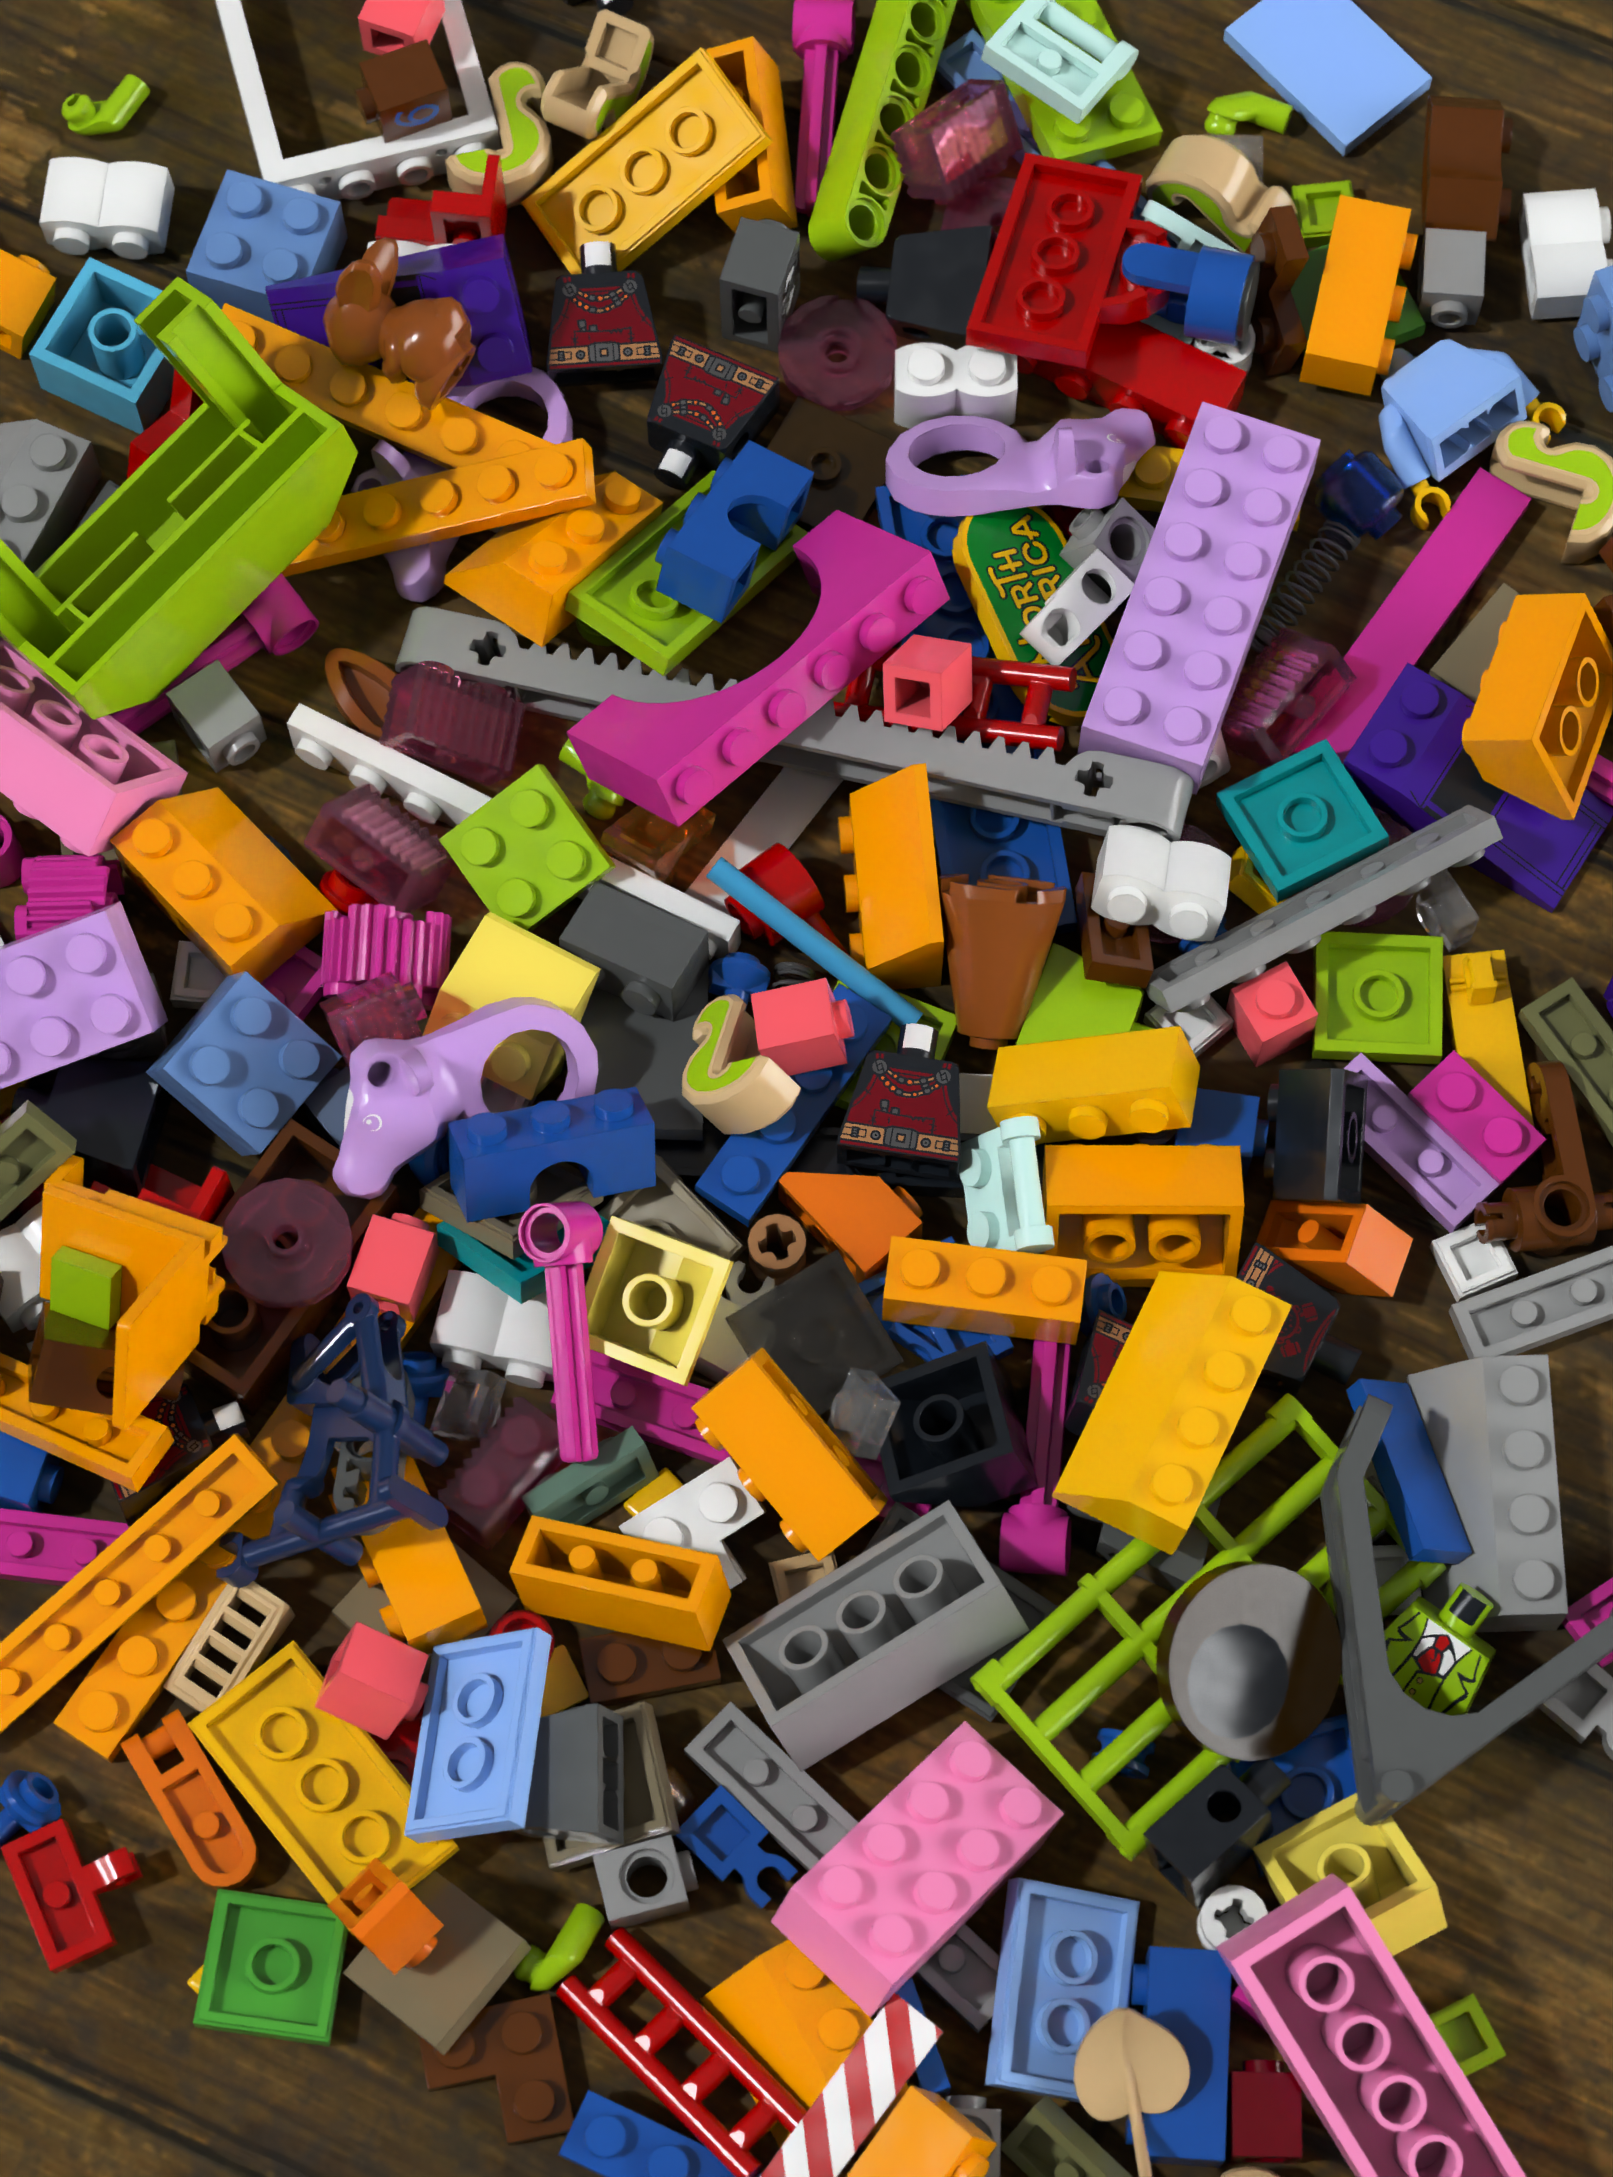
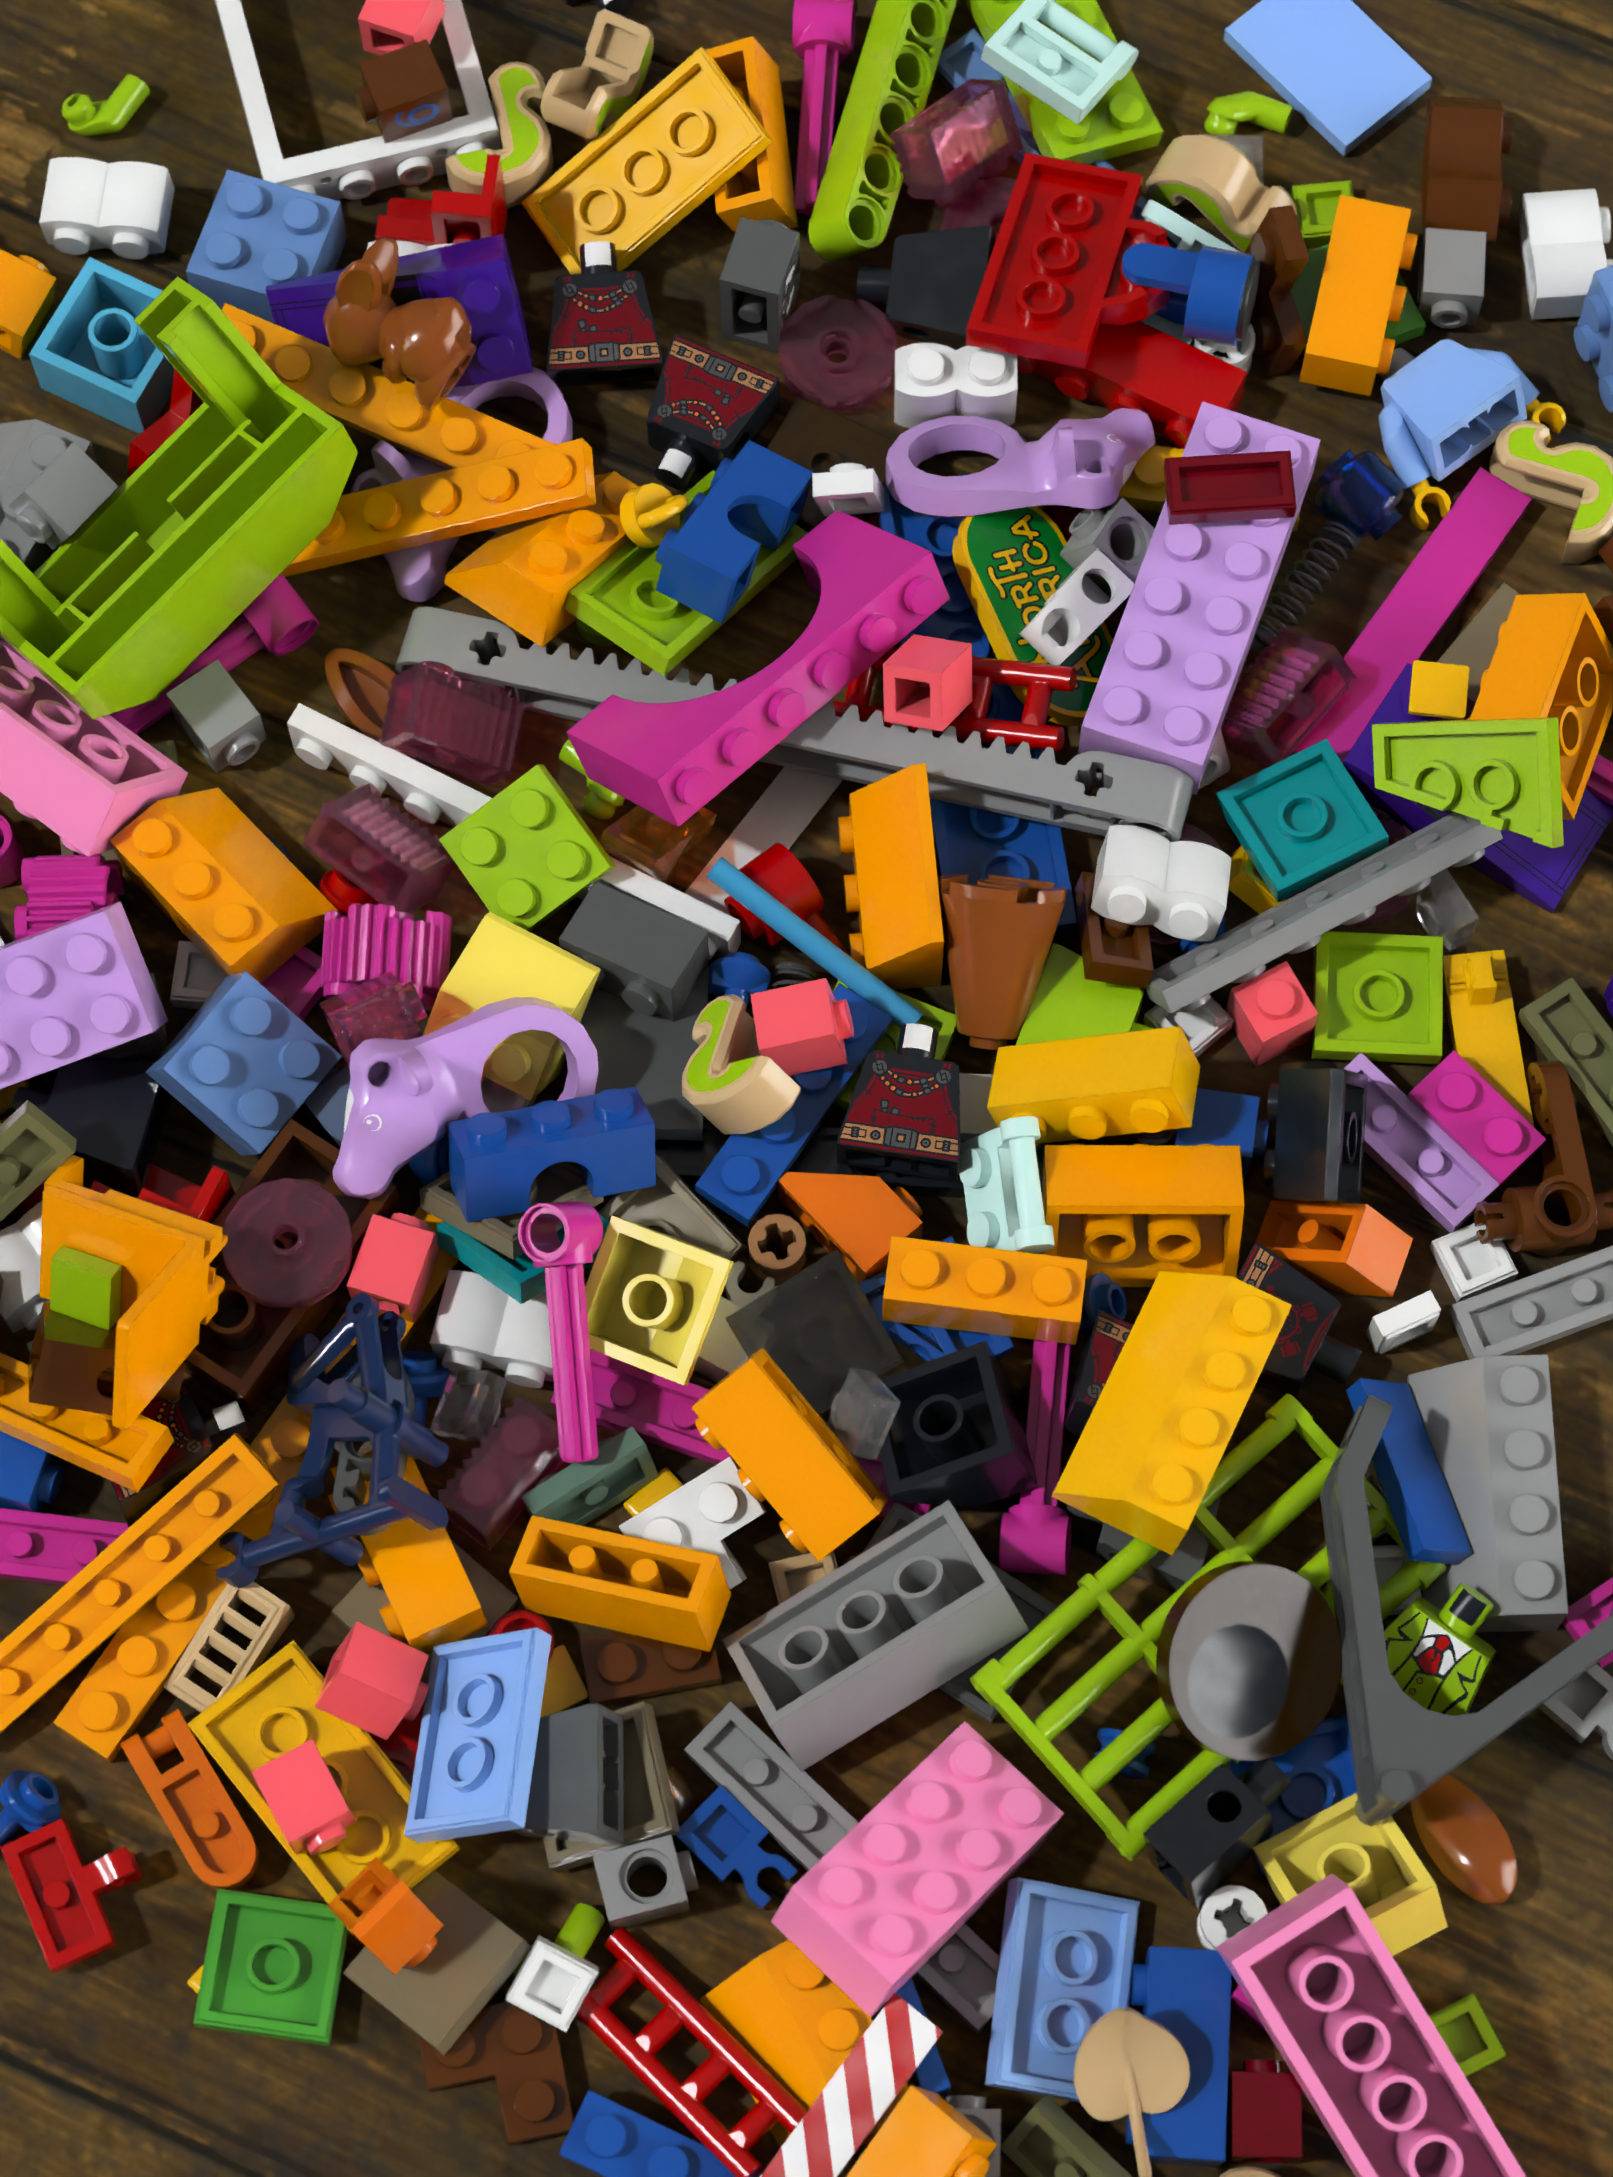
(62, 497): none -> light grey brick
(305, 1799): none -> coral brick
(552, 1983): none -> white tile
(650, 513): none -> yellow tile
(848, 489): none -> white plate
(1229, 487): none -> dark red tile
(1403, 1323): none -> white tile
(1438, 690): none -> yellow piece
(1465, 1841): none -> dark orange arm
(1478, 768): none -> lime wing

